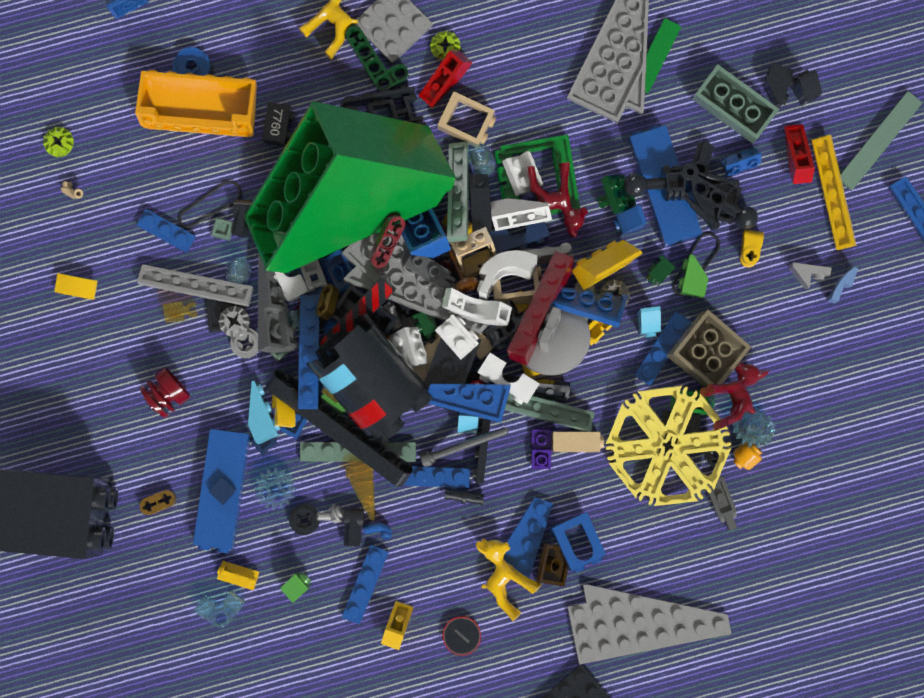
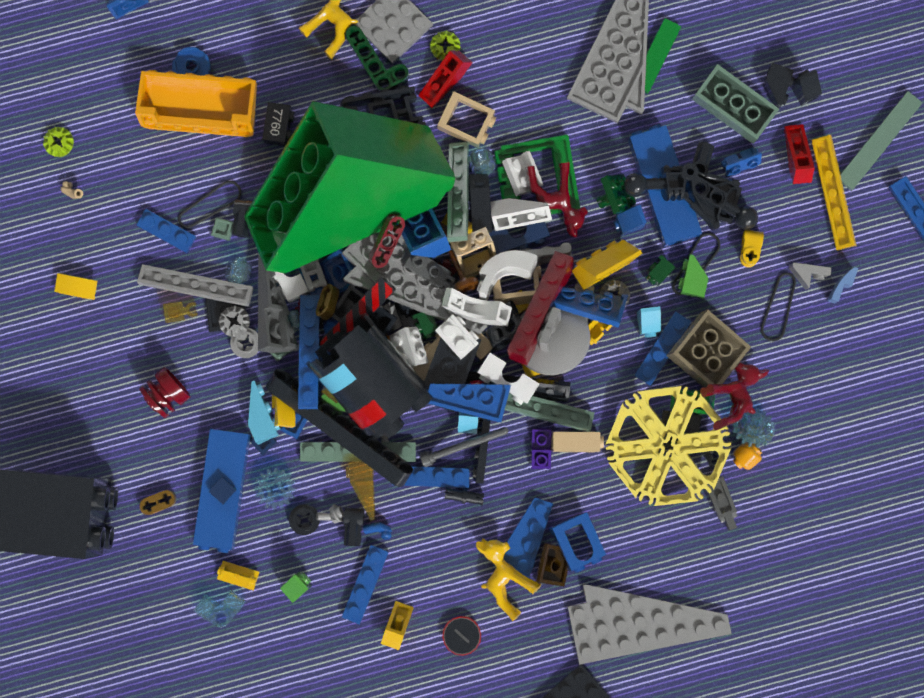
(788, 309): none -> black piece

